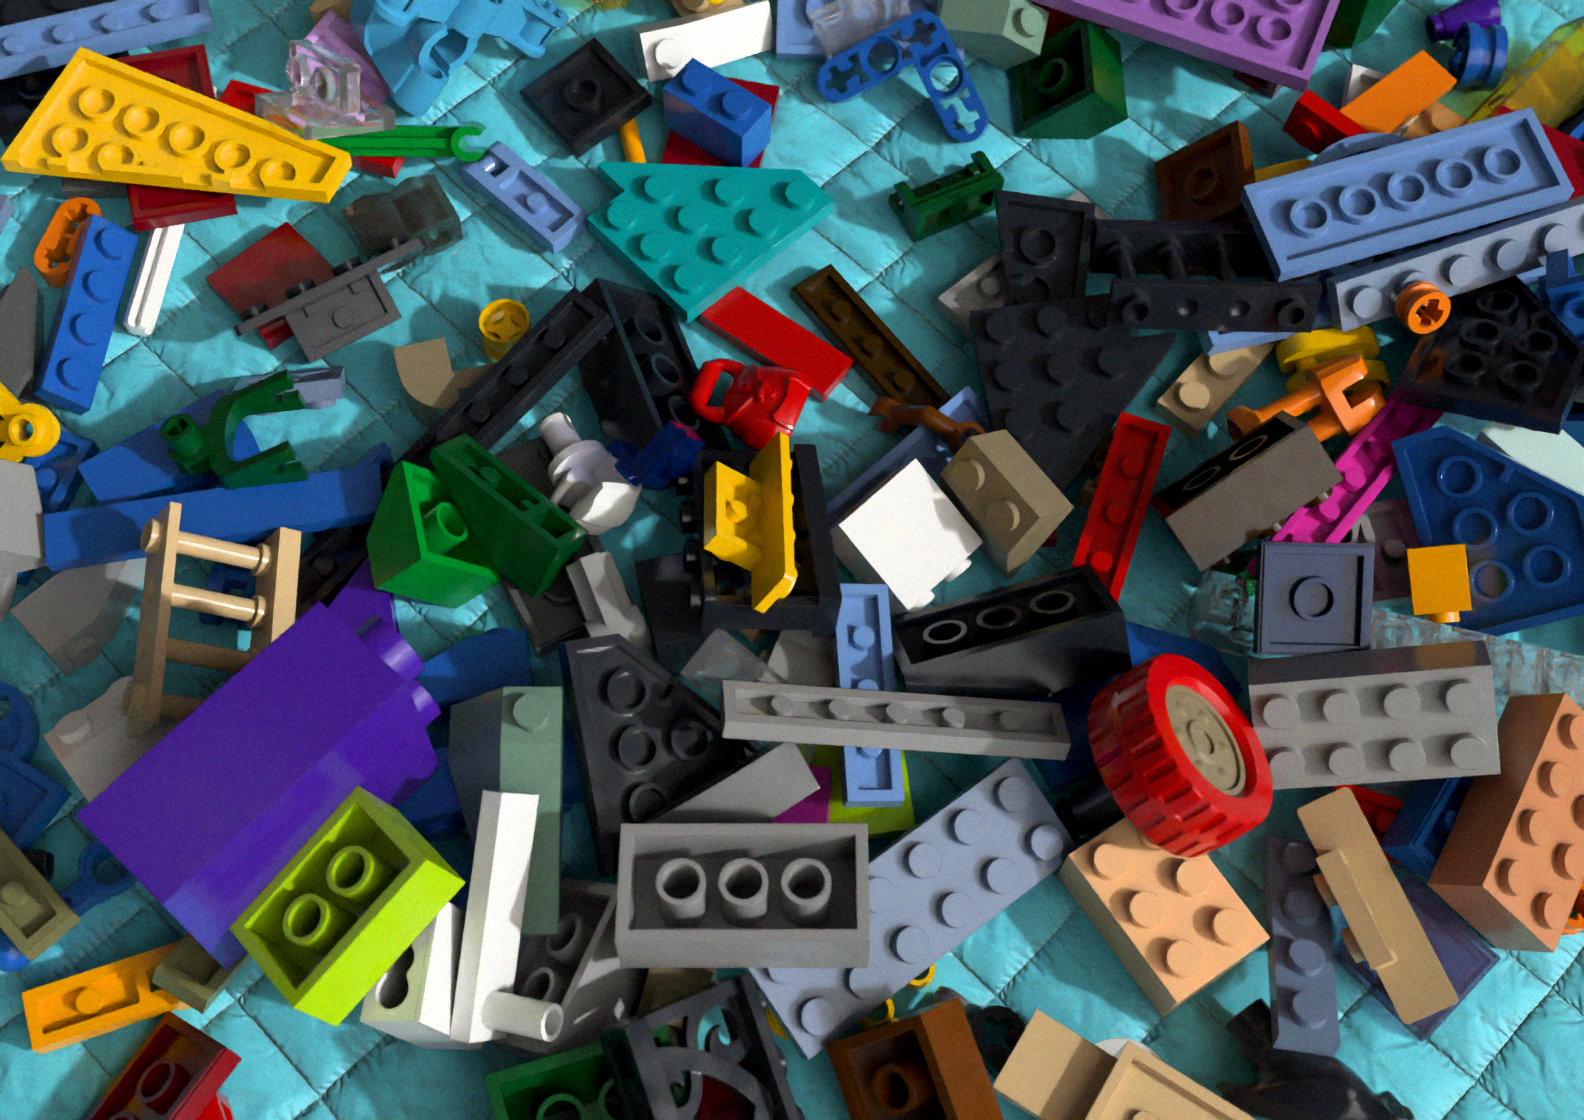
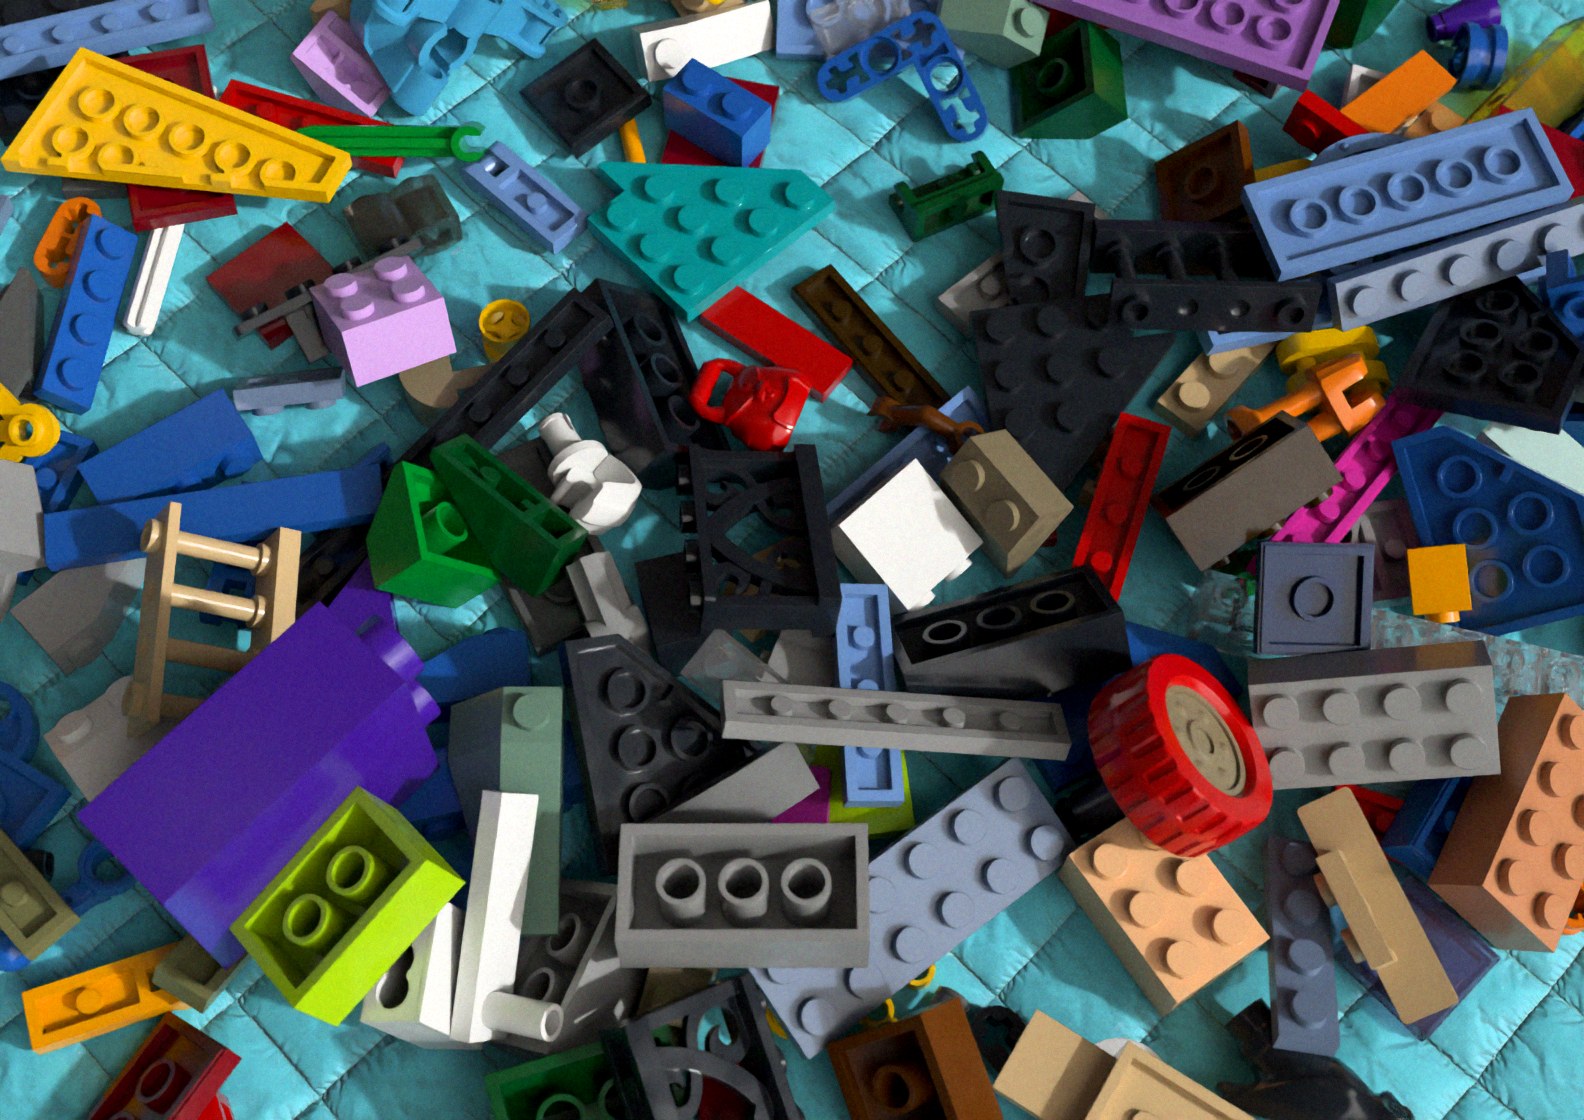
(212, 445): dark green piece -> none
(323, 97): clear bracket -> none
(383, 319): none -> lavender brick
(663, 459): clear blue bracket -> none
(753, 522): yellow bracket -> none
(1413, 297): orange bush -> none

